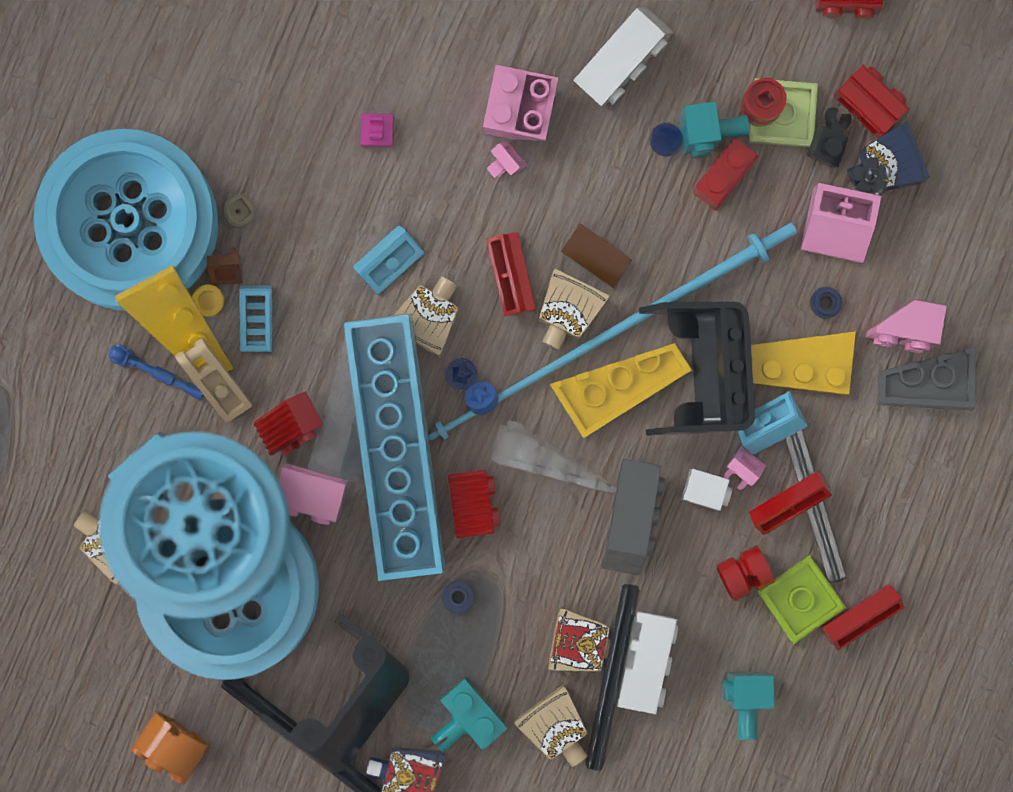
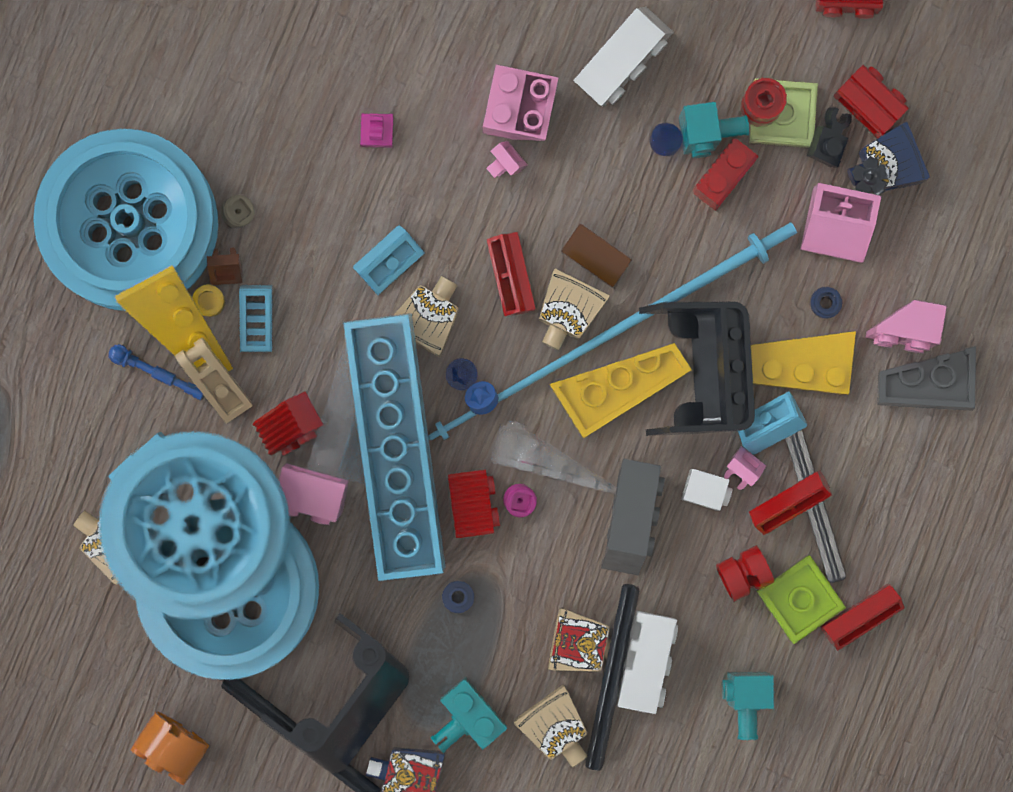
(520, 500): none -> dark pink tile

